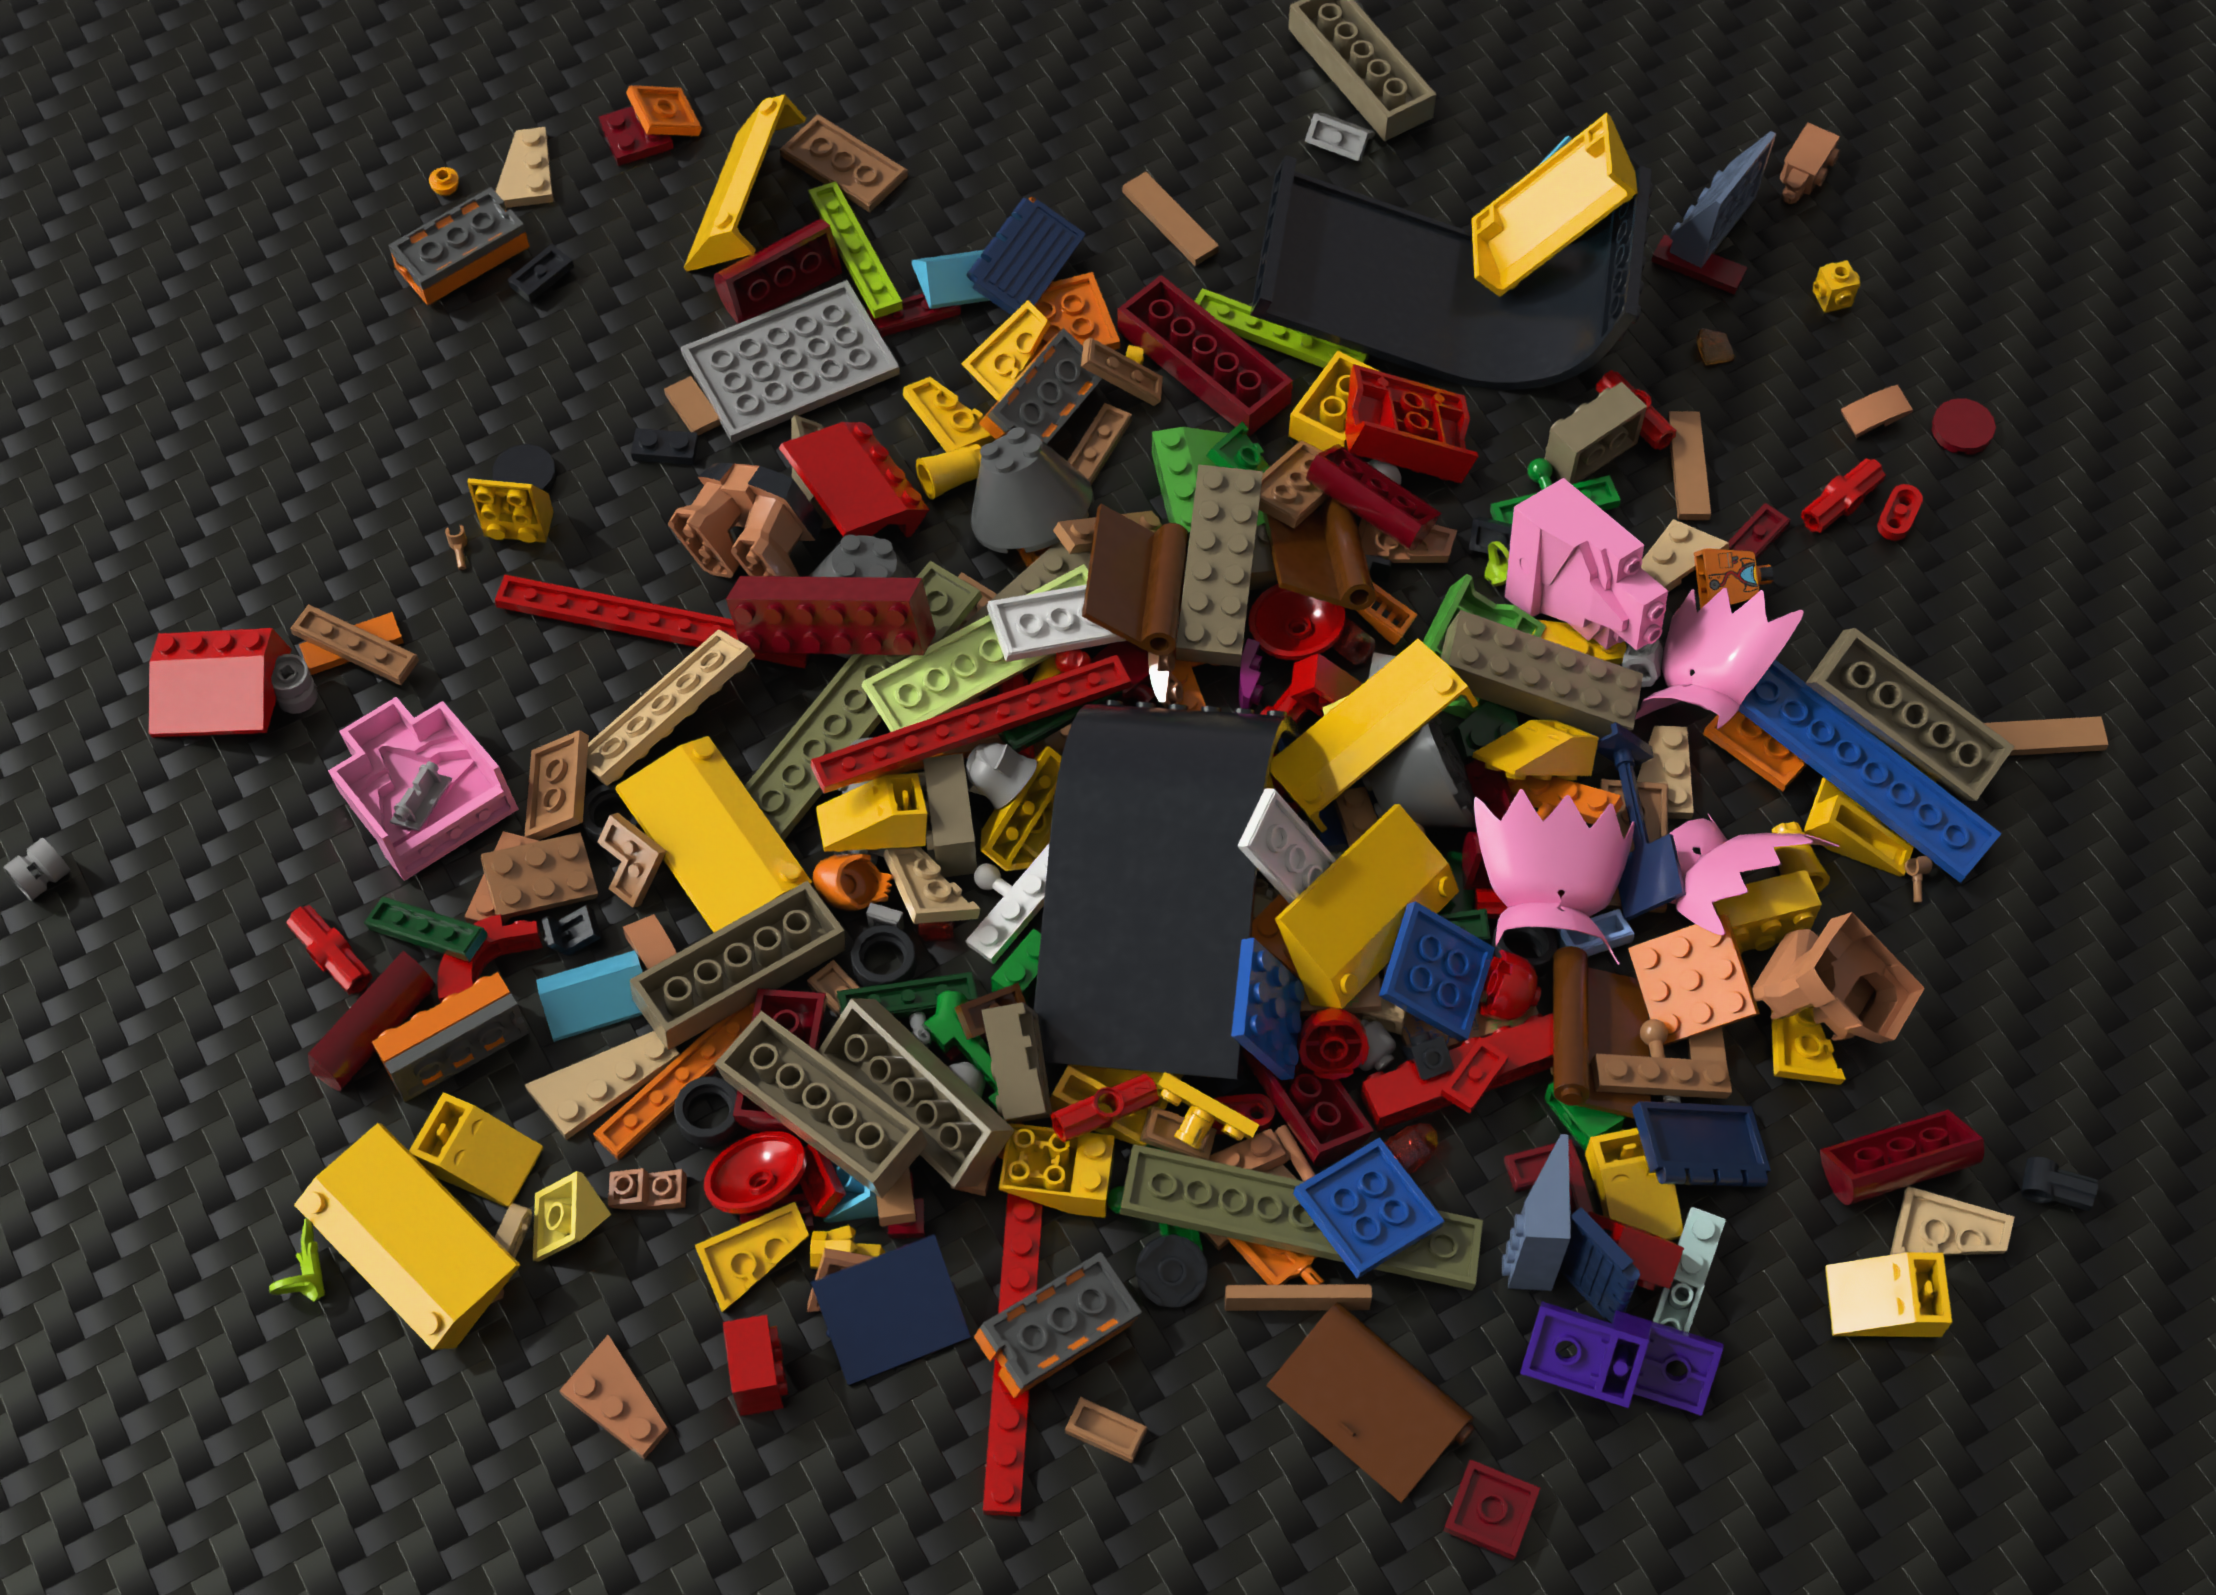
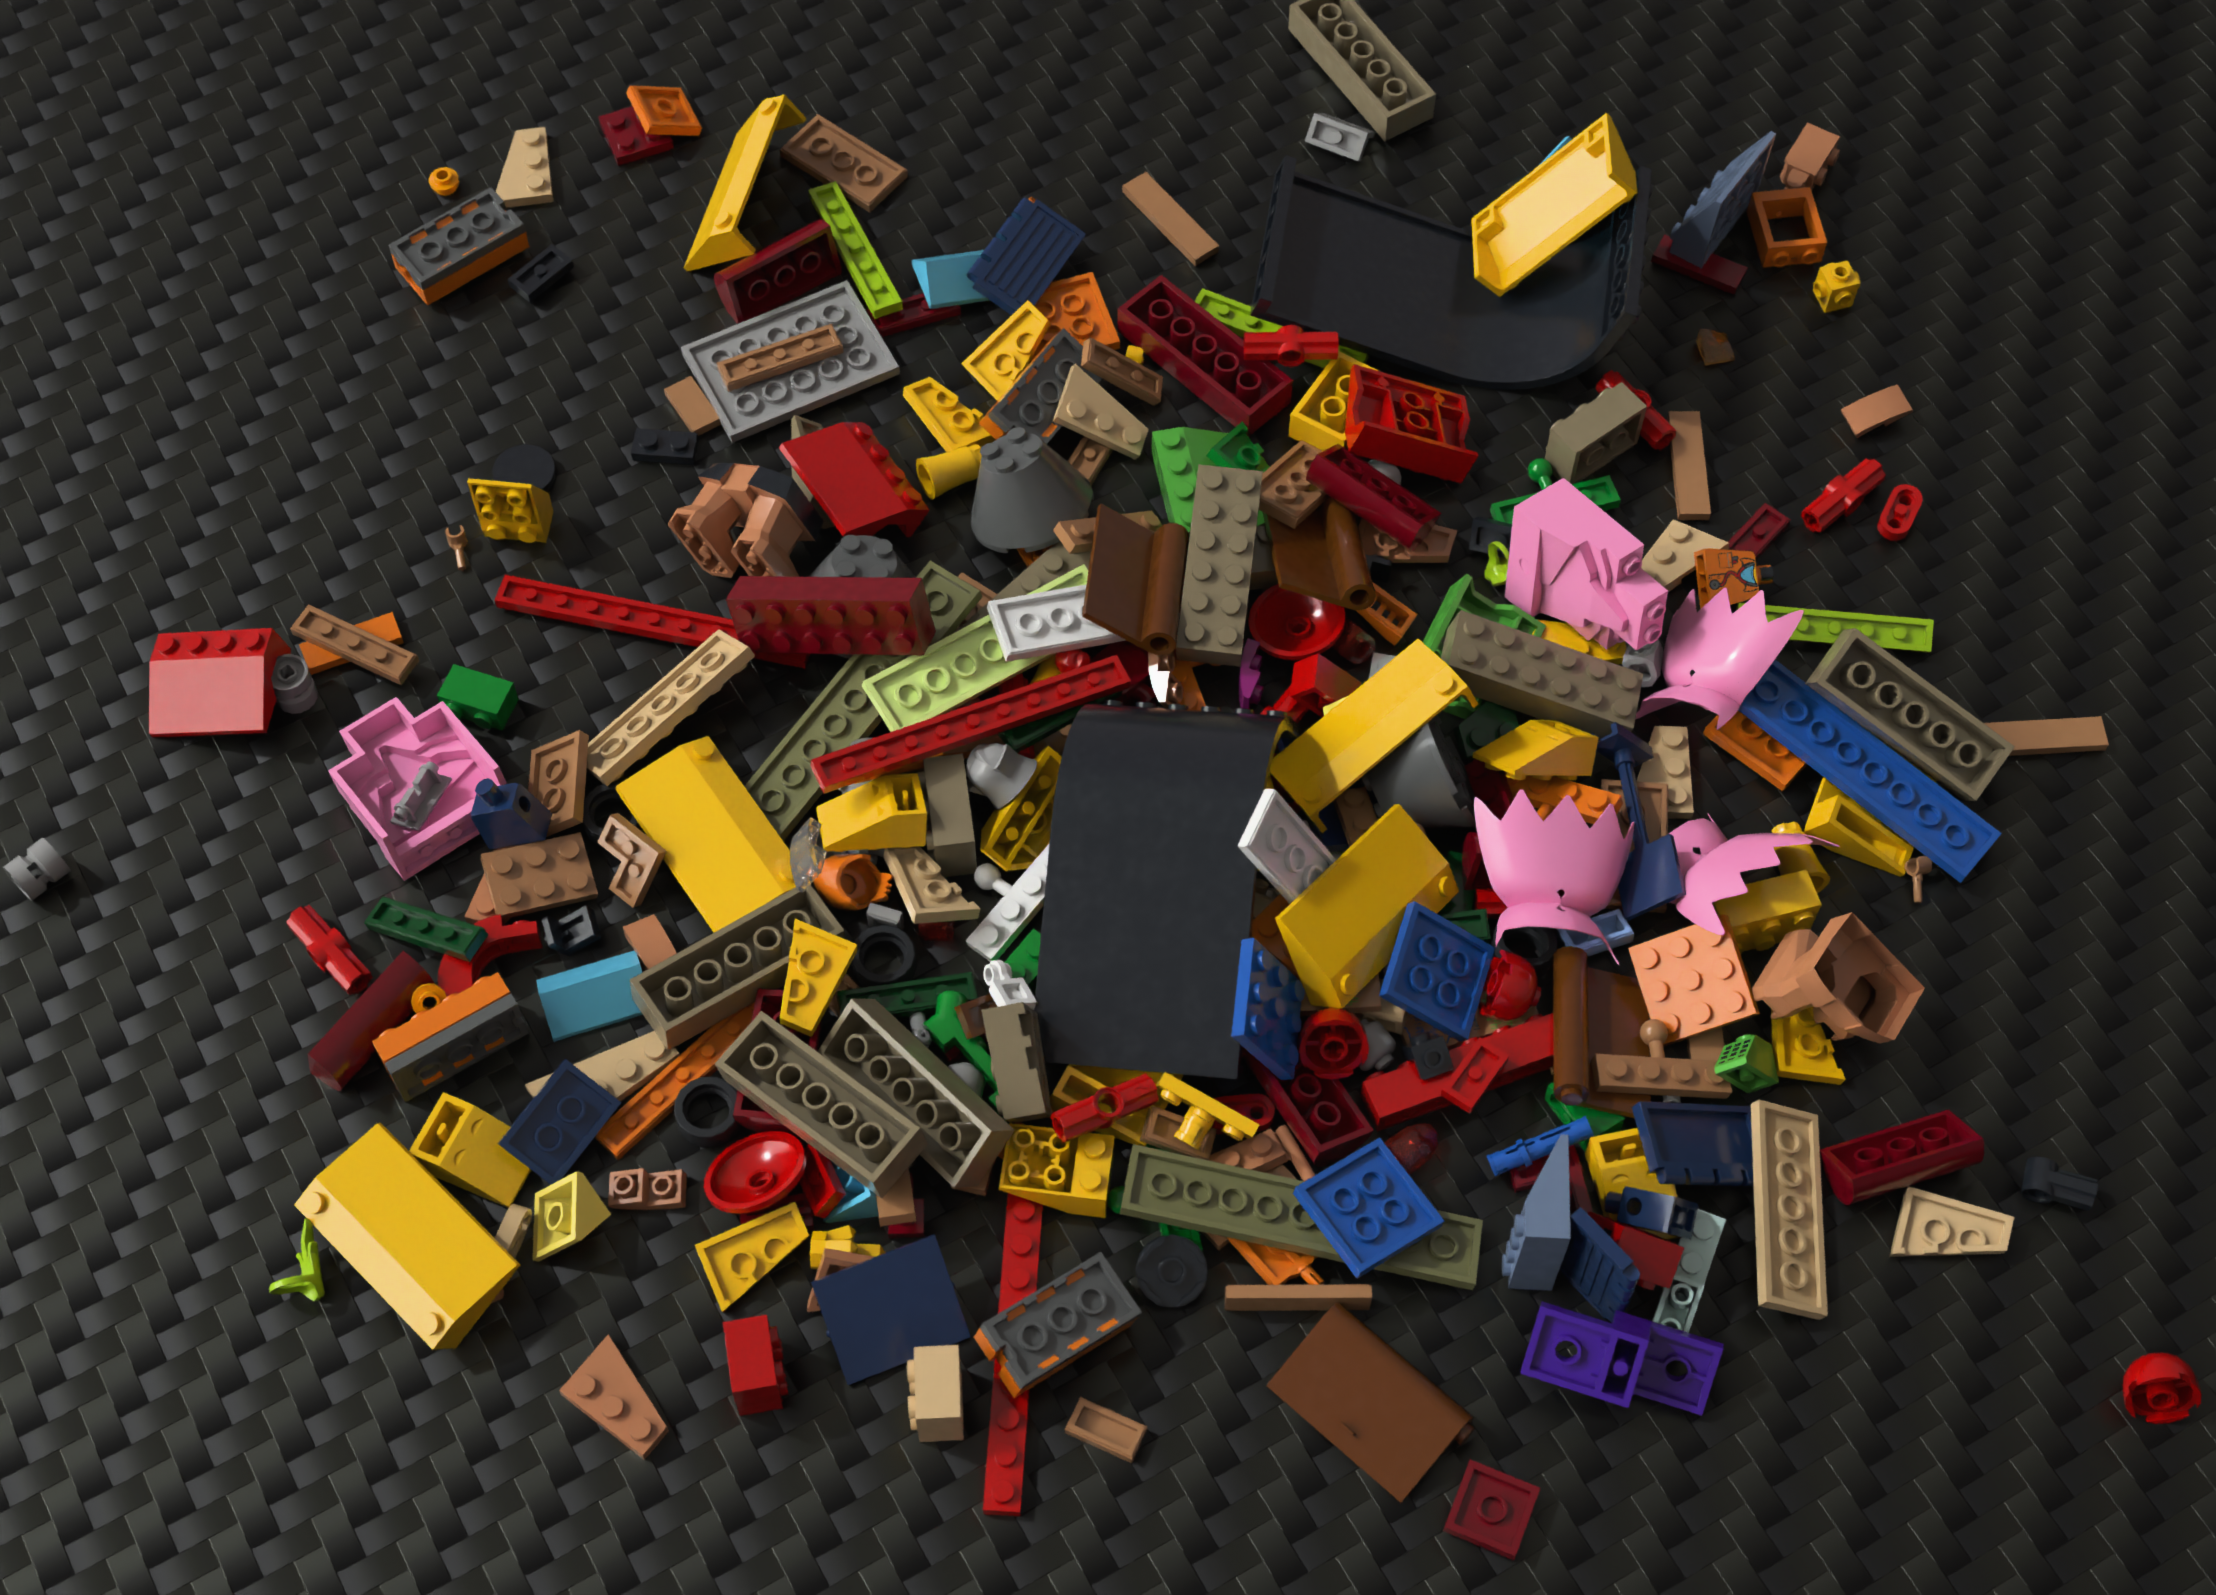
(424, 991): none -> light orange plate
(478, 697): none -> green brick
(508, 815): none -> dark blue torso
(559, 1122): none -> dark blue plate
(780, 357): none -> medium nougat tile
(805, 855): none -> clear slope
(813, 975): none -> yellow wing
(937, 1387): none -> tan brick
(1006, 989): none -> white plate
(1098, 416): none -> tan wing
(1290, 345): none -> red piece
(1534, 1148): none -> blue pin
(1653, 1211): none -> dark blue torso
(1748, 1063): none -> bright green slope
(1782, 205): none -> orange window
(1788, 1210): none -> tan plate
(1884, 630): none -> lime plate
(1889, 1296): yellow slope -> none
(1963, 426): dark red tile -> none
(2160, 1388): none -> red cylinder

